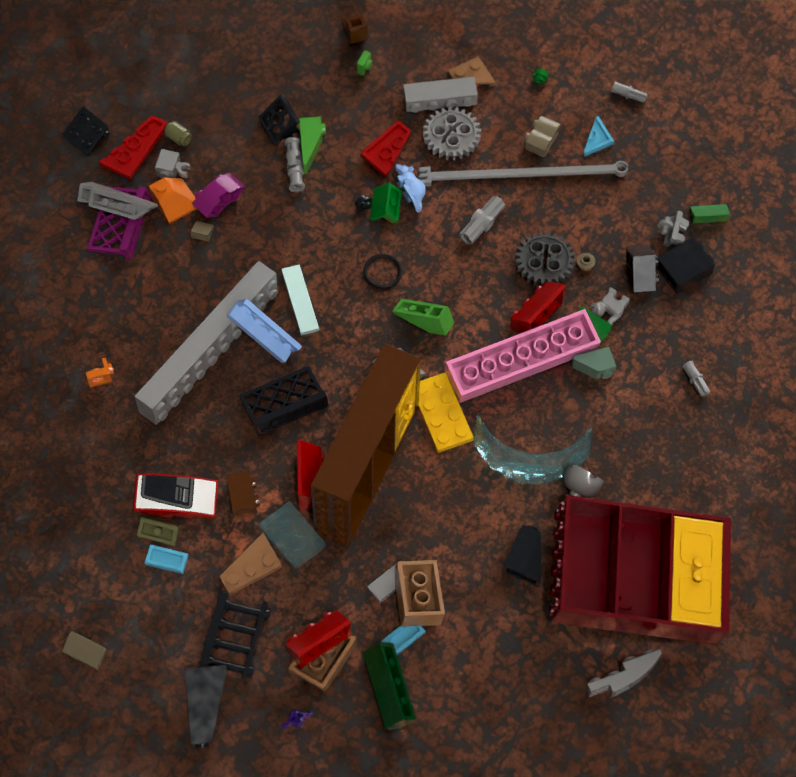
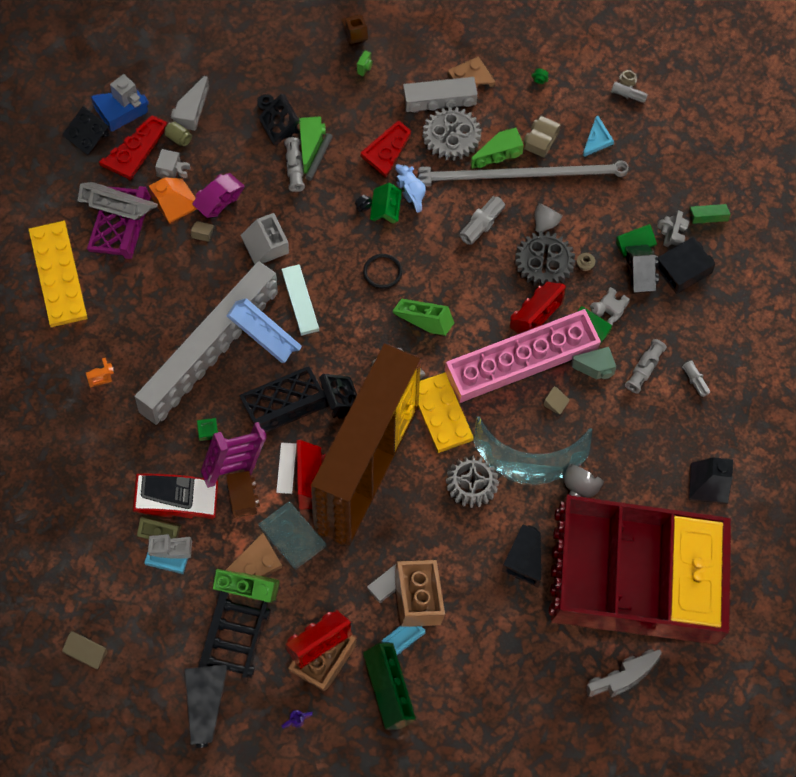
(57, 274): none -> yellow plate
(114, 113): none -> blue slope
(125, 91): none -> light grey brick
(165, 547): none -> light grey slope
(191, 105): none -> light grey slope
(207, 428): none -> green plate
(217, 458): none -> magenta fence
(246, 585): none -> bright green slope
(265, 97): none -> black plate
(265, 239): none -> light grey slope
(286, 468): none -> white sticker
(311, 172): none -> dark grey bar
(328, 383): none -> black piece
(471, 497): none -> light grey gear
(501, 147): none -> bright green slope
(546, 218): none -> light grey helmet
(556, 401): none -> dark tan slope
(628, 78): none -> dark tan plate
(640, 236): none -> green slope
(645, 366): none -> light grey piece
(711, 480): none -> black slope

